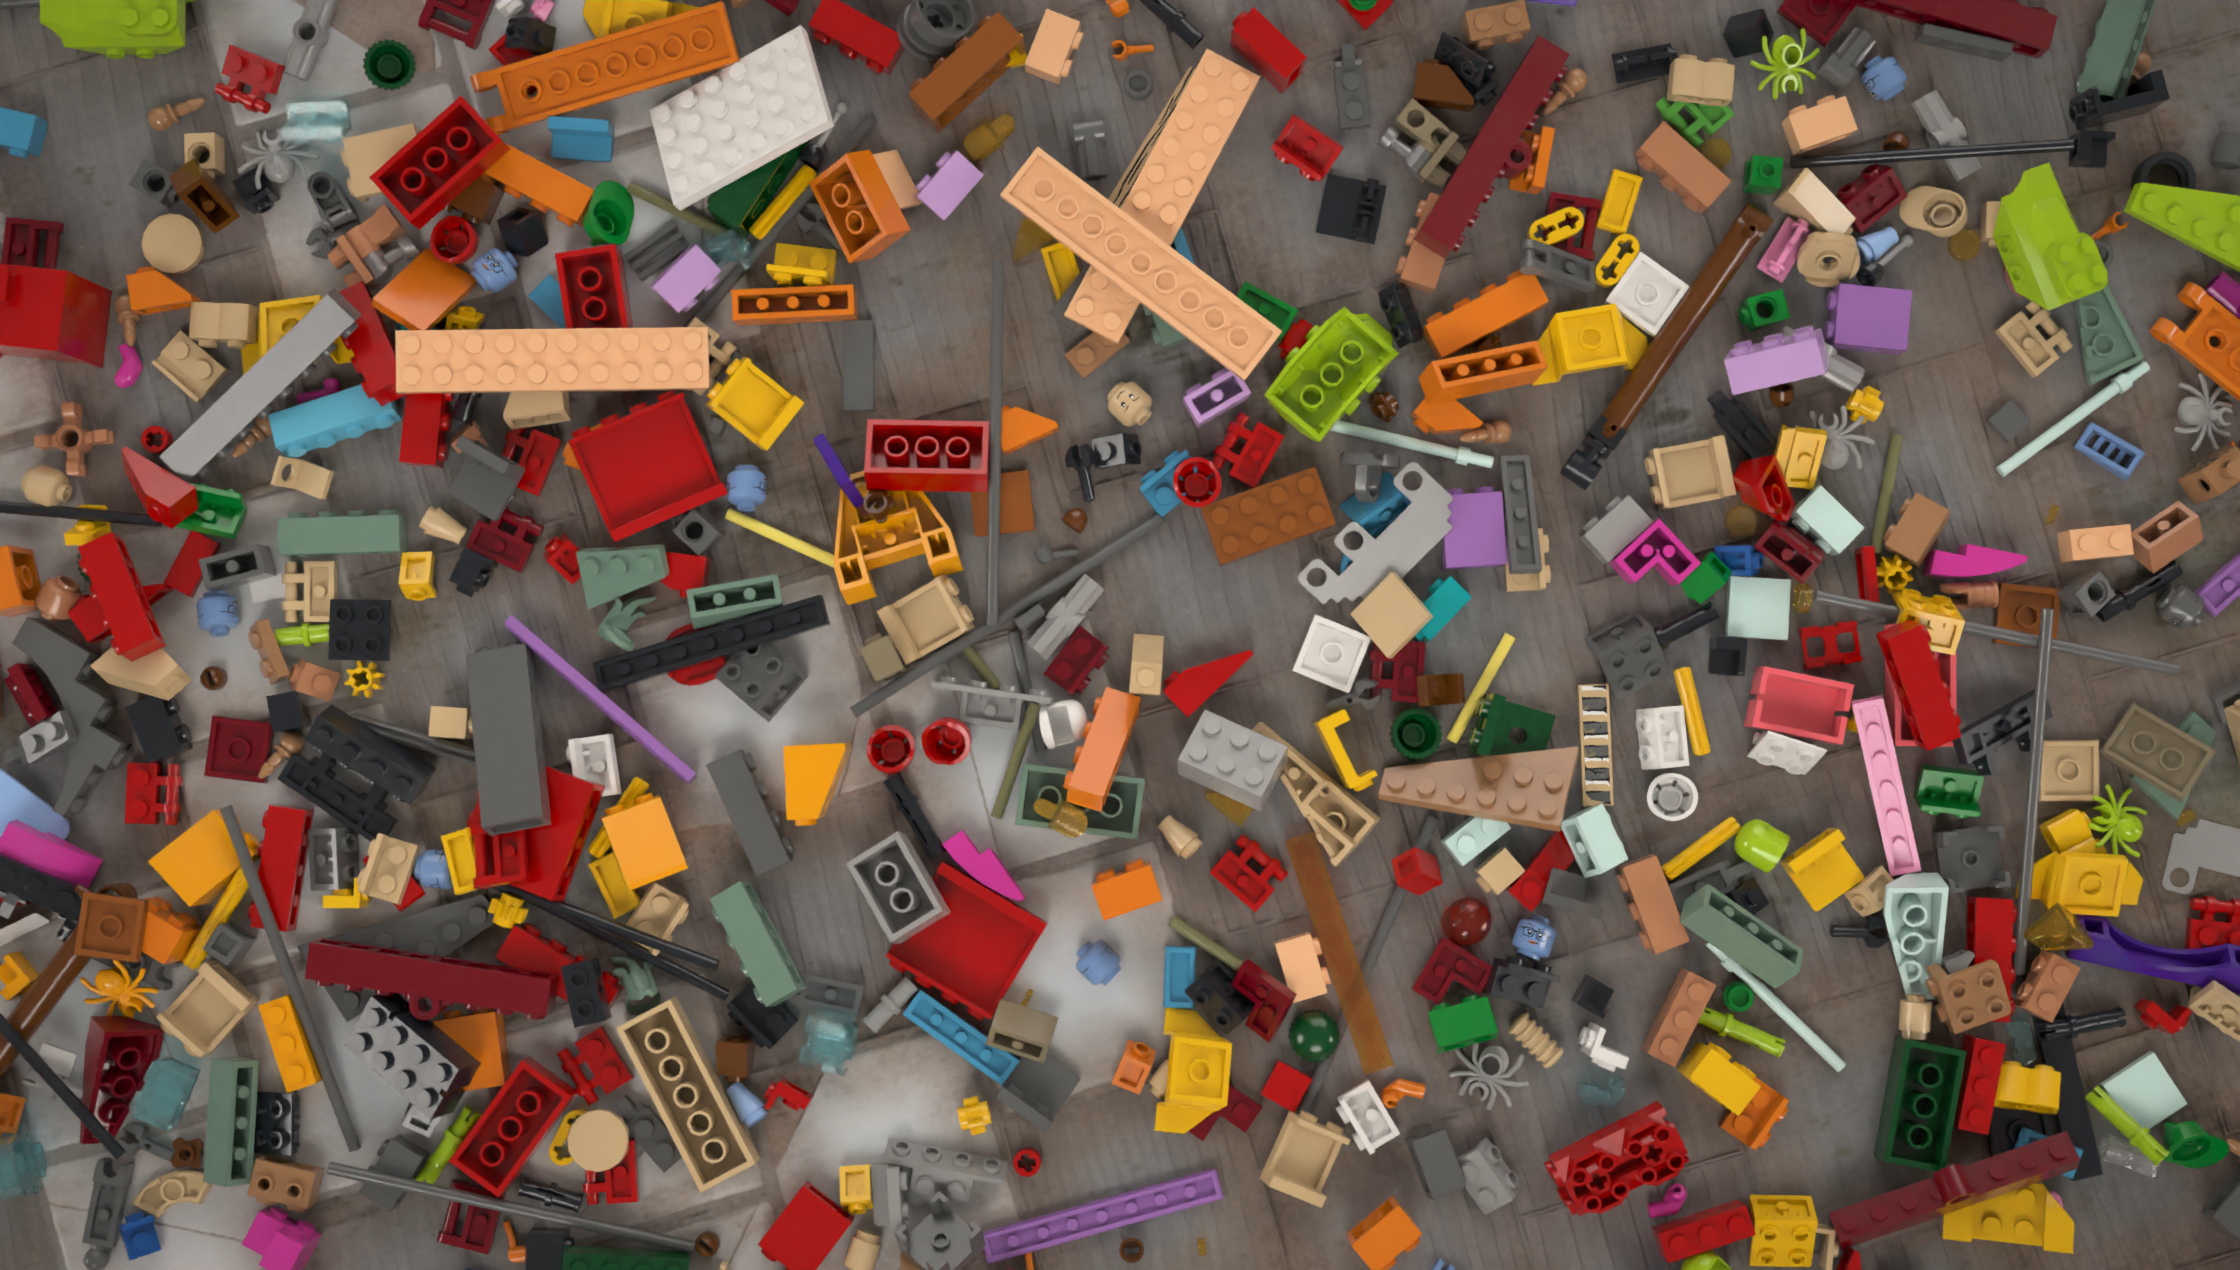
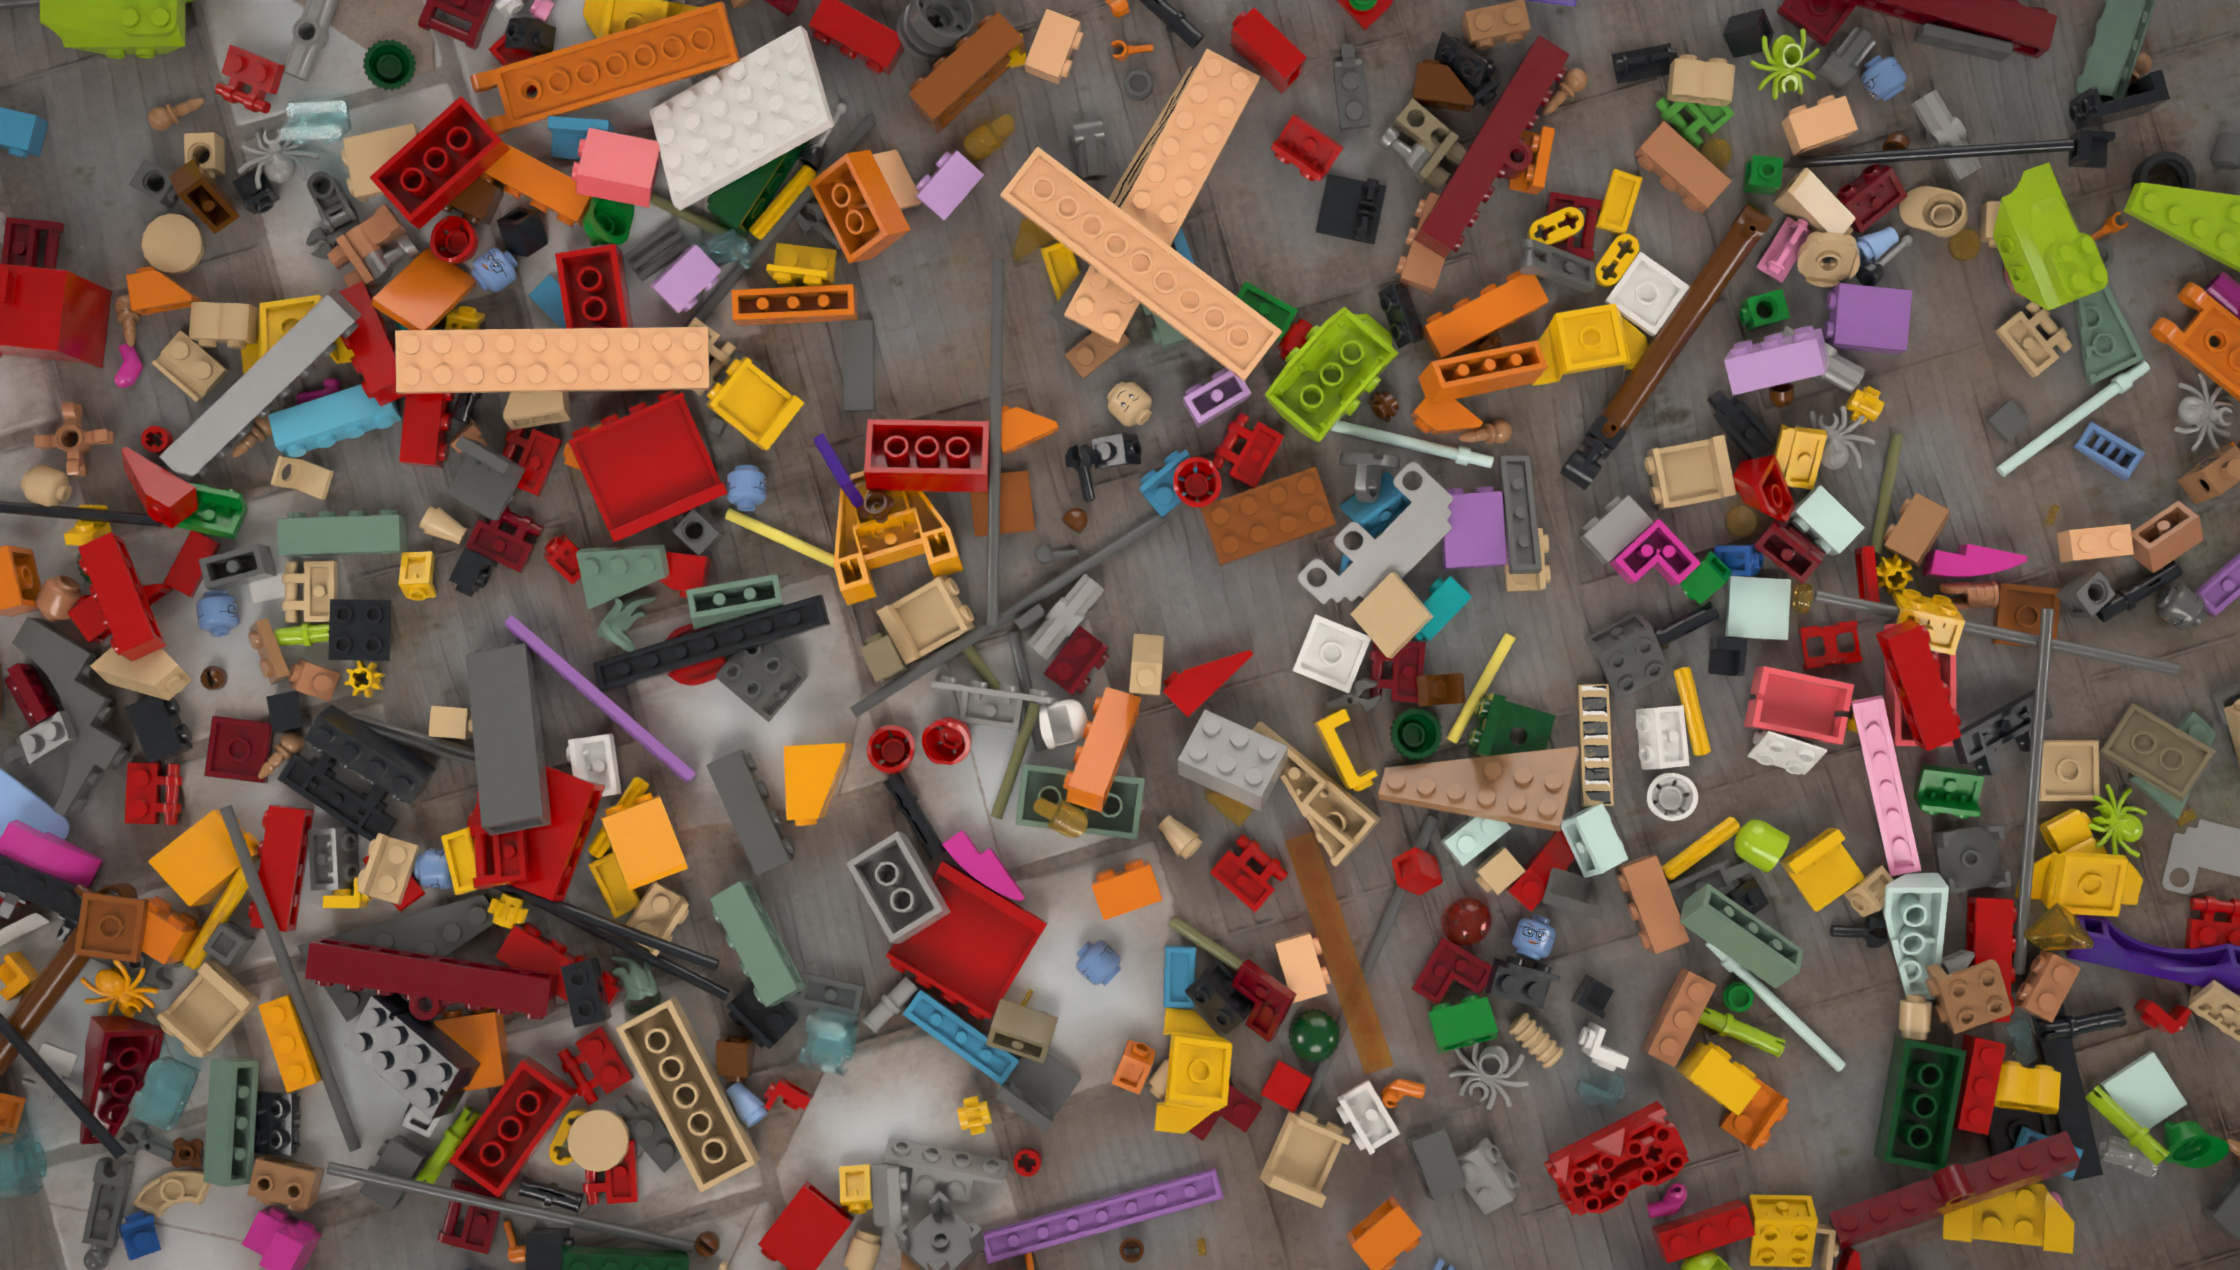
(617, 167): none -> coral brick

